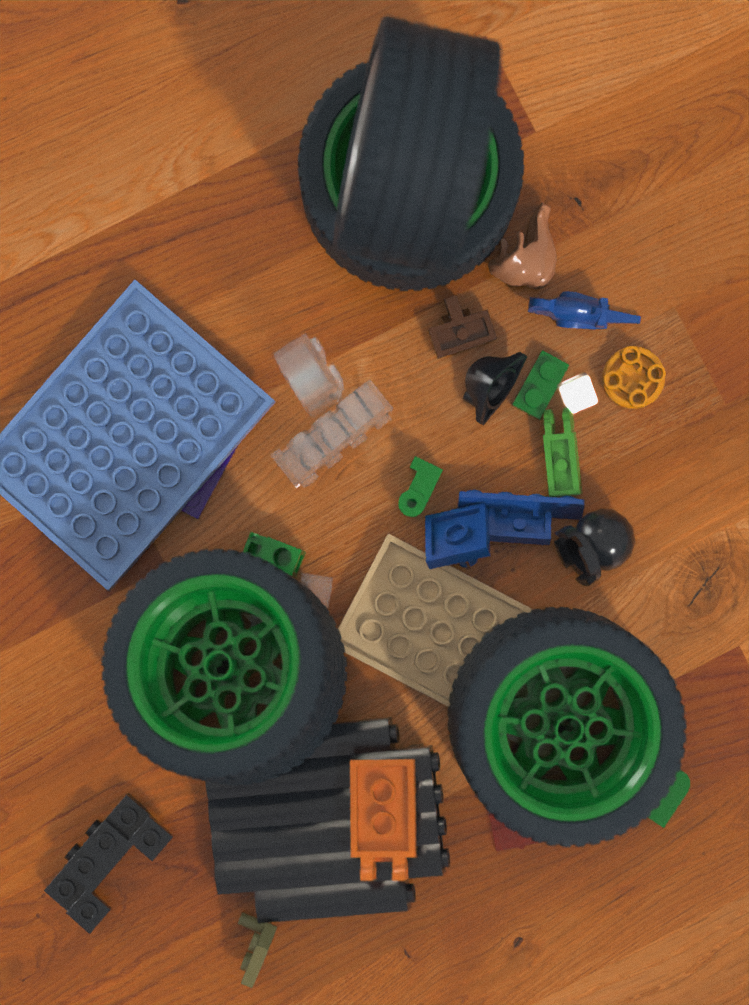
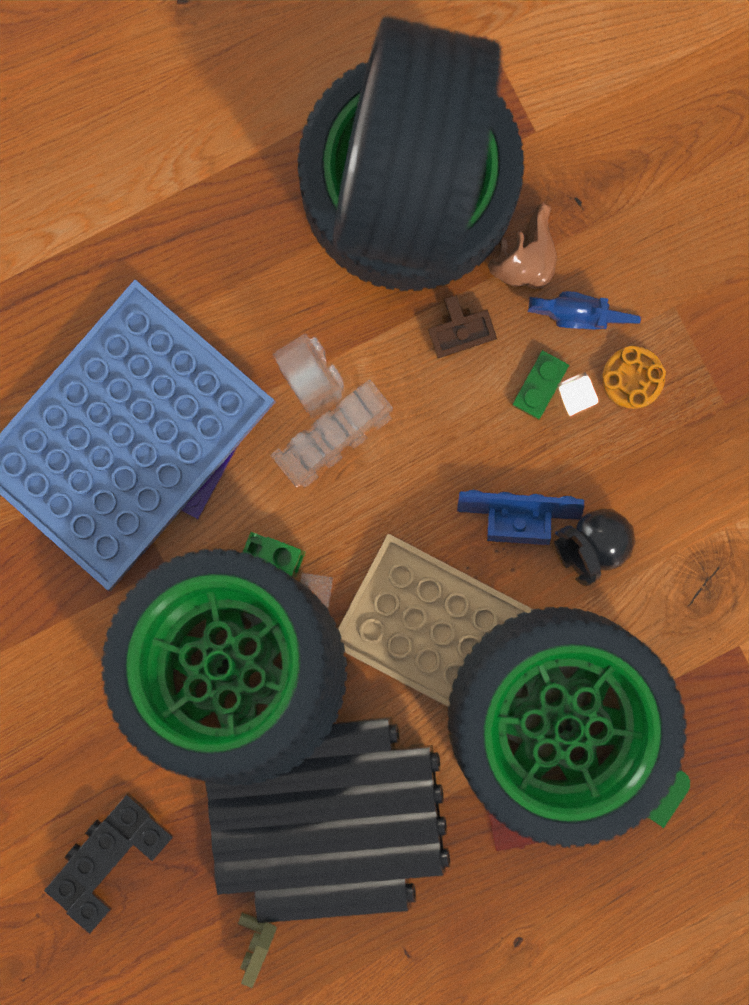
(383, 815): orange tile -> none
(416, 497): green leg -> none
(457, 536): blue tile -> none
(490, 382): black hat -> none
(561, 456): bright green hinge -> none

